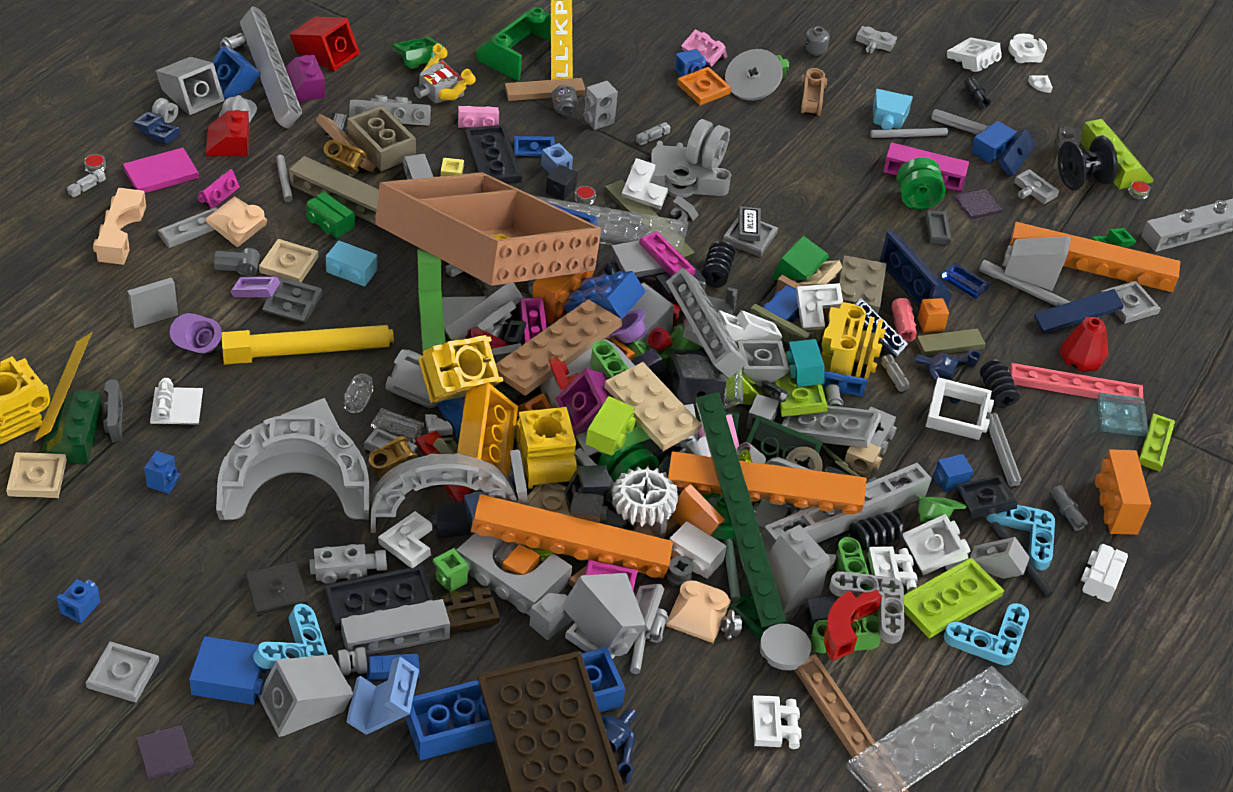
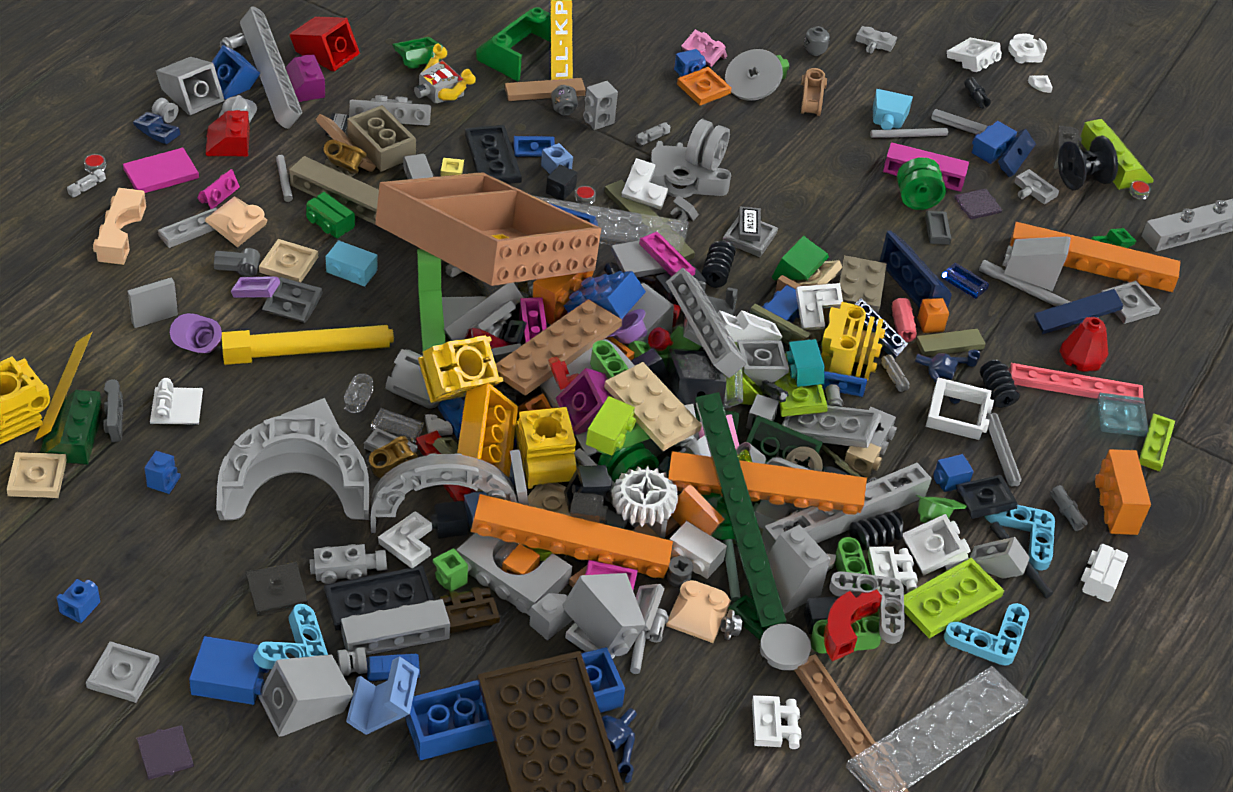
(477, 116): bright pink bracket -> none

